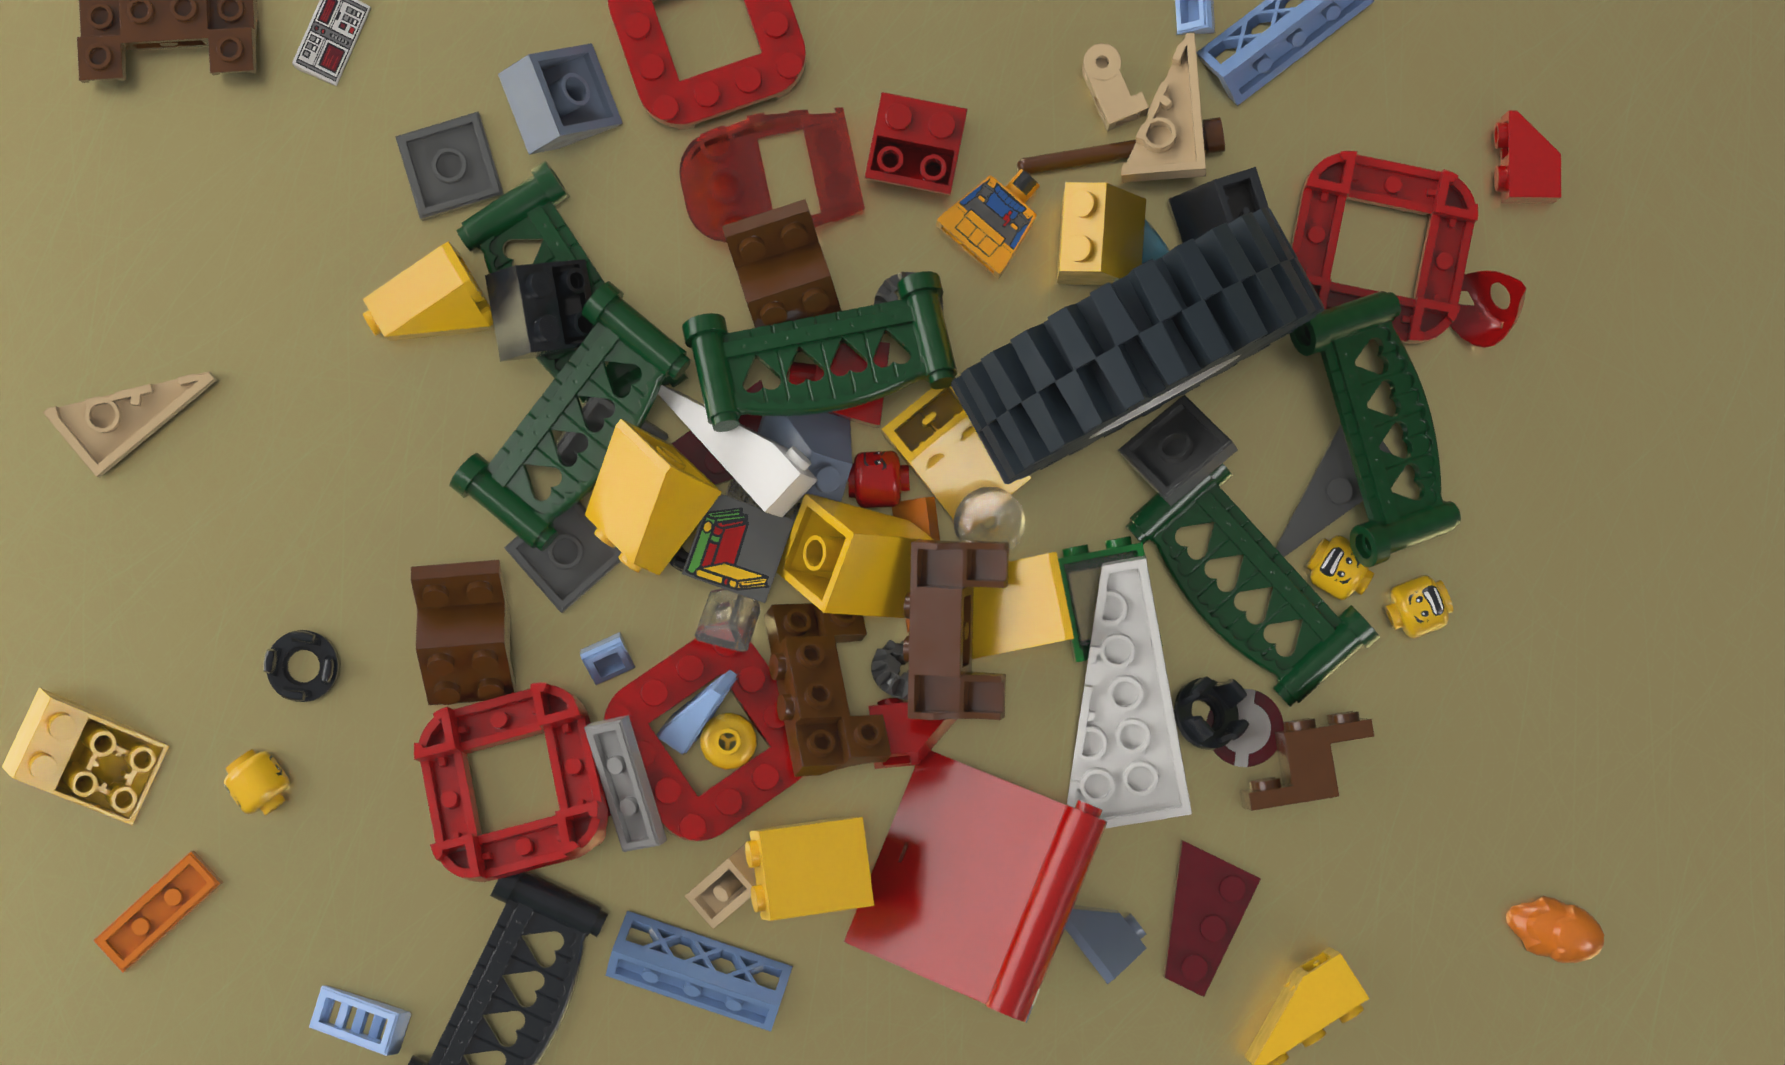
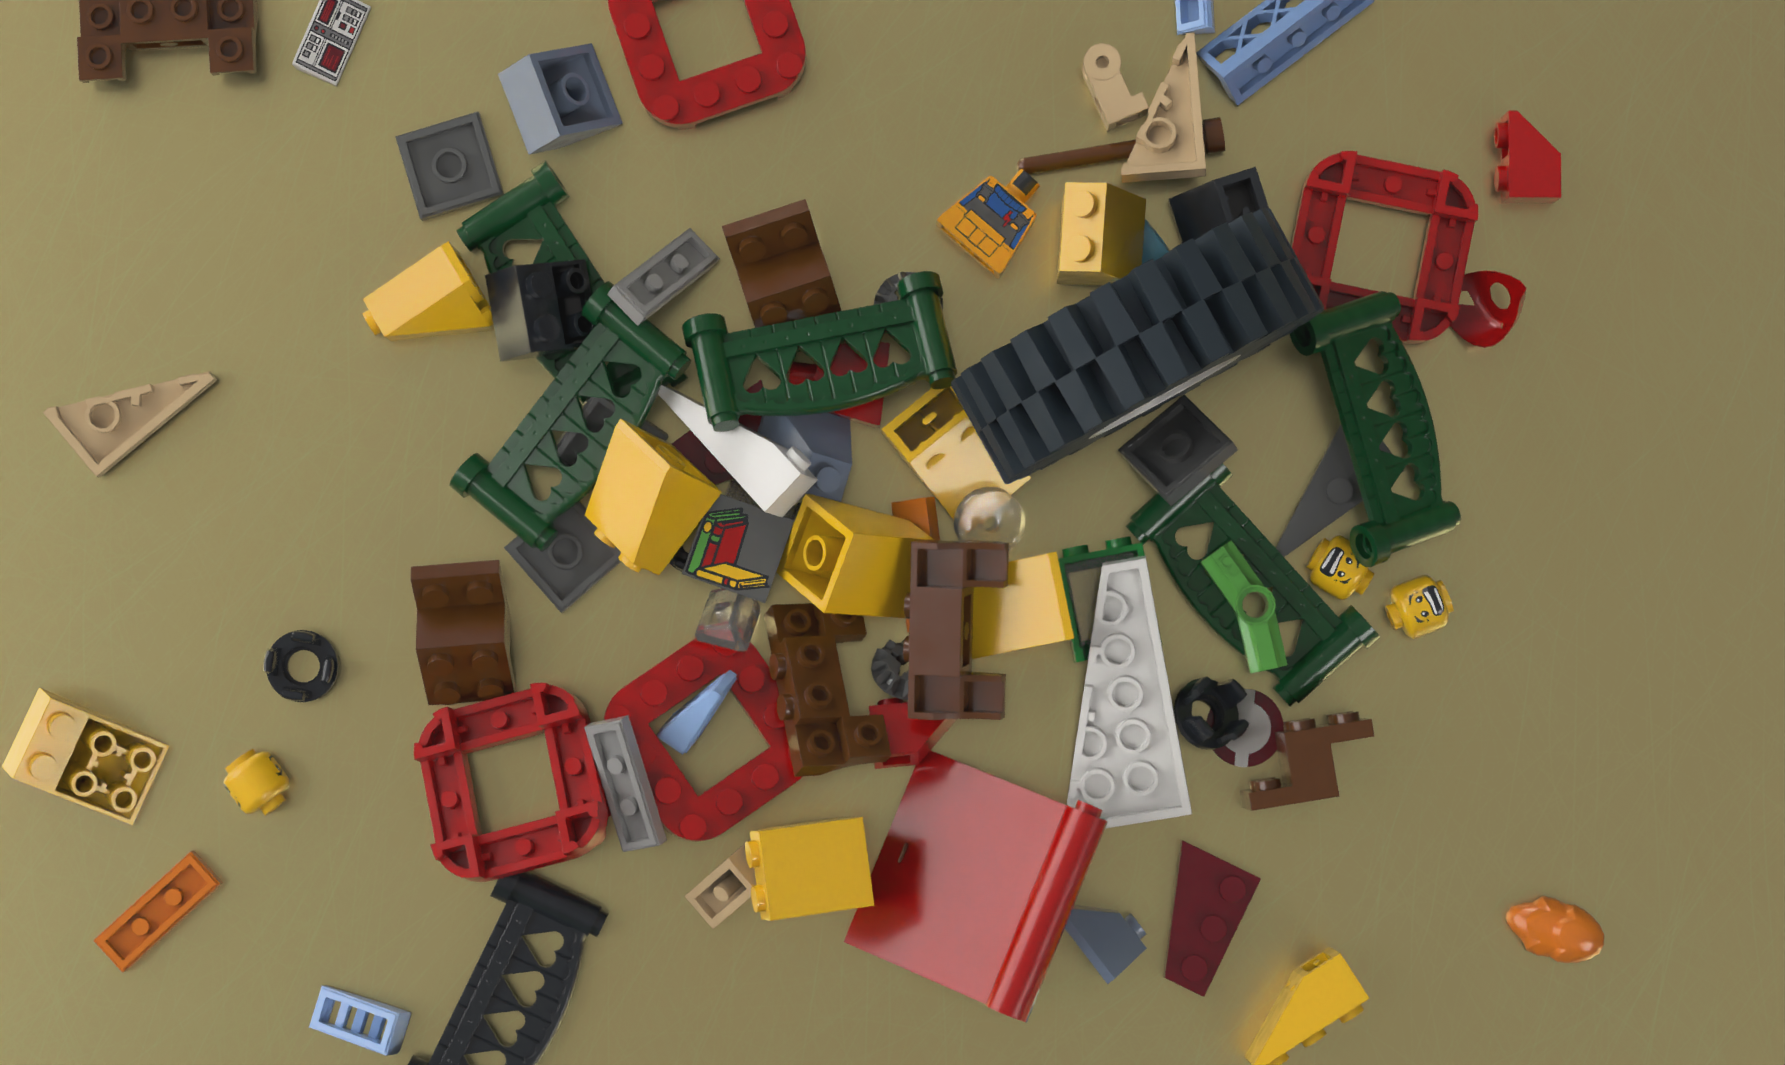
(607, 658): light blue slope -> none
(663, 276): none -> light grey tile
(695, 978): medium blue fence -> none
(727, 179): clear red slope -> none
(743, 733): yellow head -> none
(878, 479): red head -> none
(916, 143): red slope -> none
(1235, 580): none -> bright green piece

